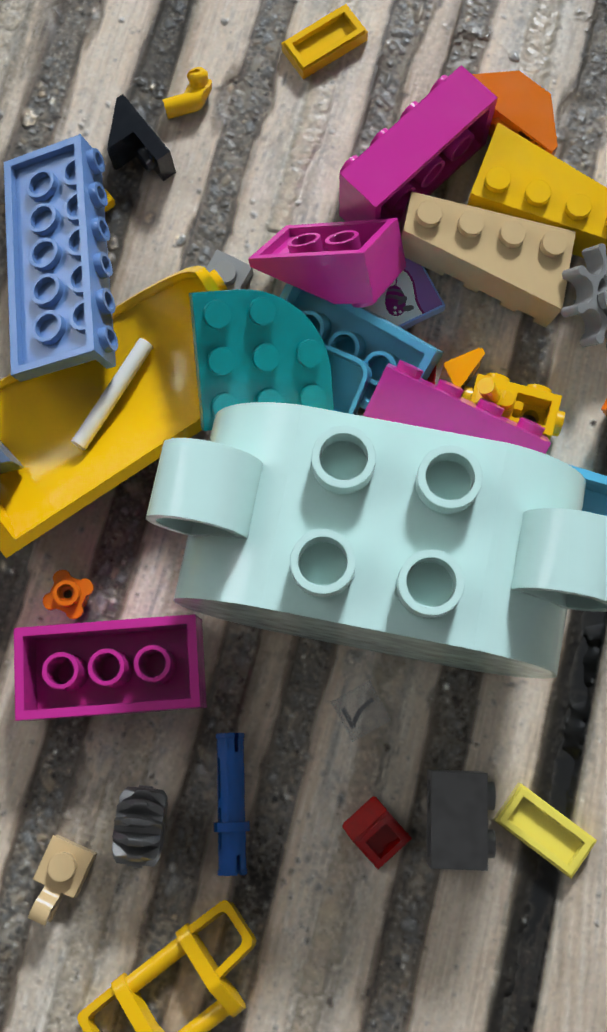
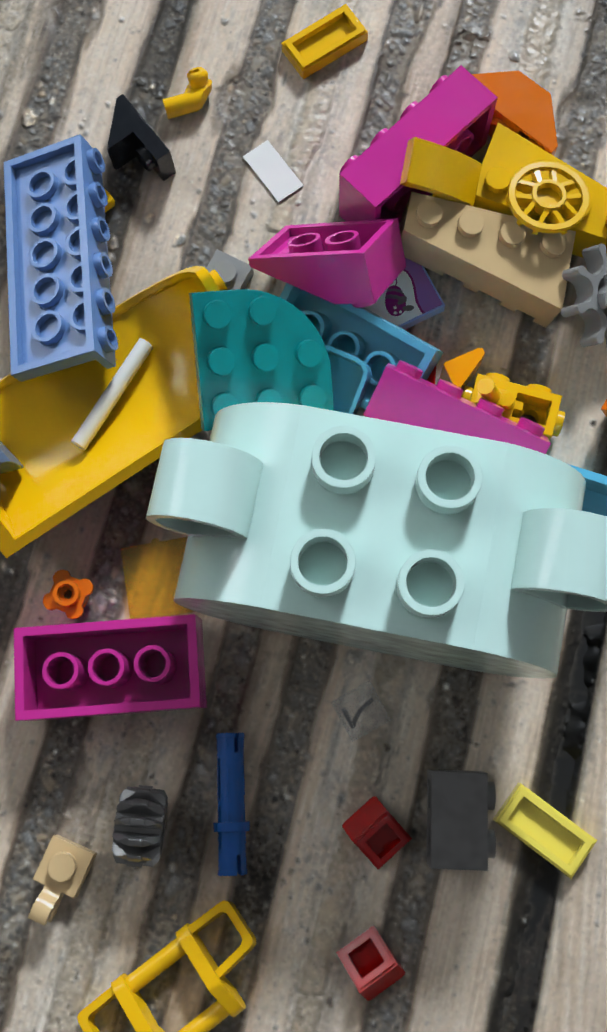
(152, 577): none -> clear yellow piece
(273, 171): none -> white sticker
(370, 963): none -> red slope
(440, 171): none -> yellow slope
(547, 198): none -> yellow wheel

